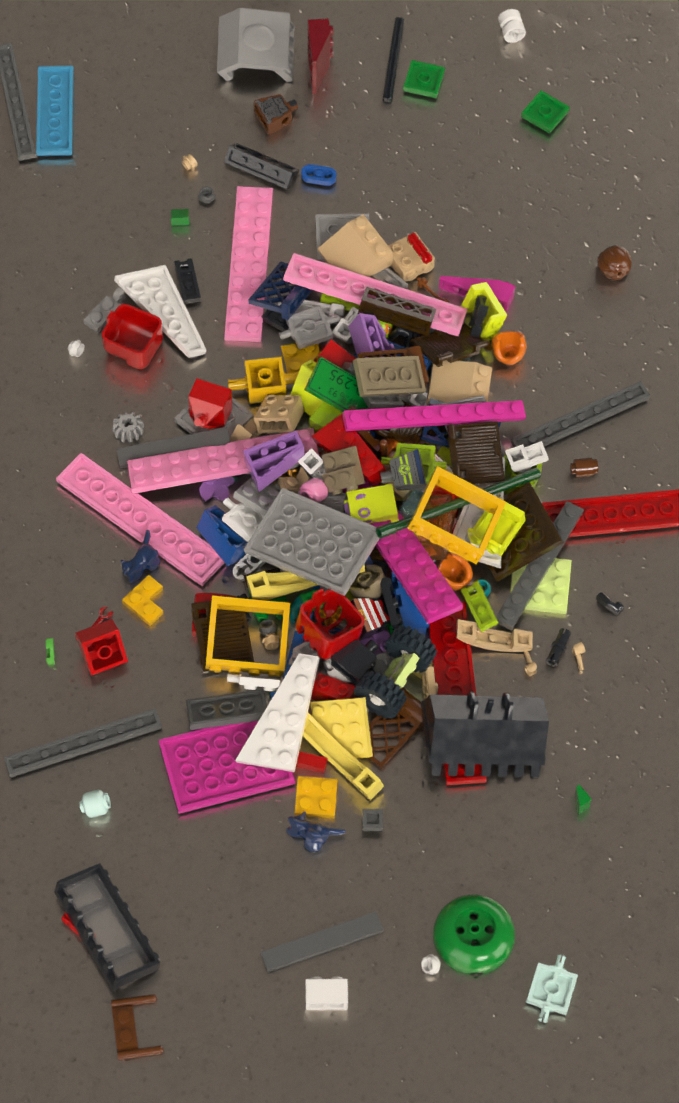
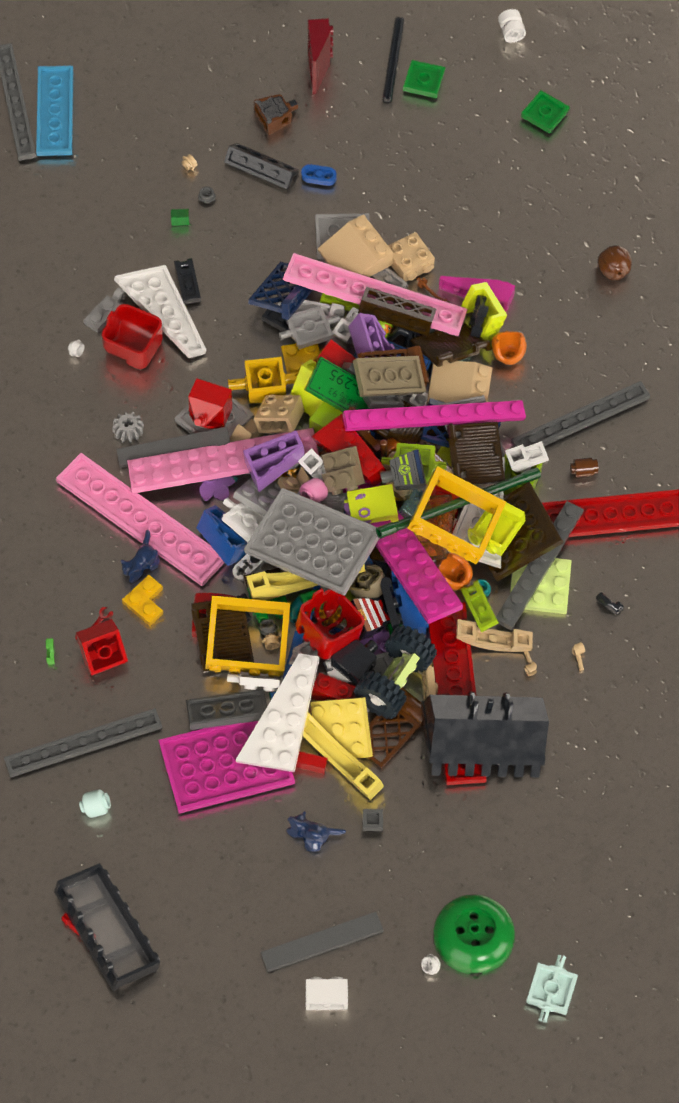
(125, 1027): reddish brown plate -> none
(248, 263): bright pink plate -> none
(255, 41): light grey panel -> none
(316, 797): yellow plate -> none
(420, 248): red axle -> none
(558, 647): black pin -> none
(583, 800): green slope -> none

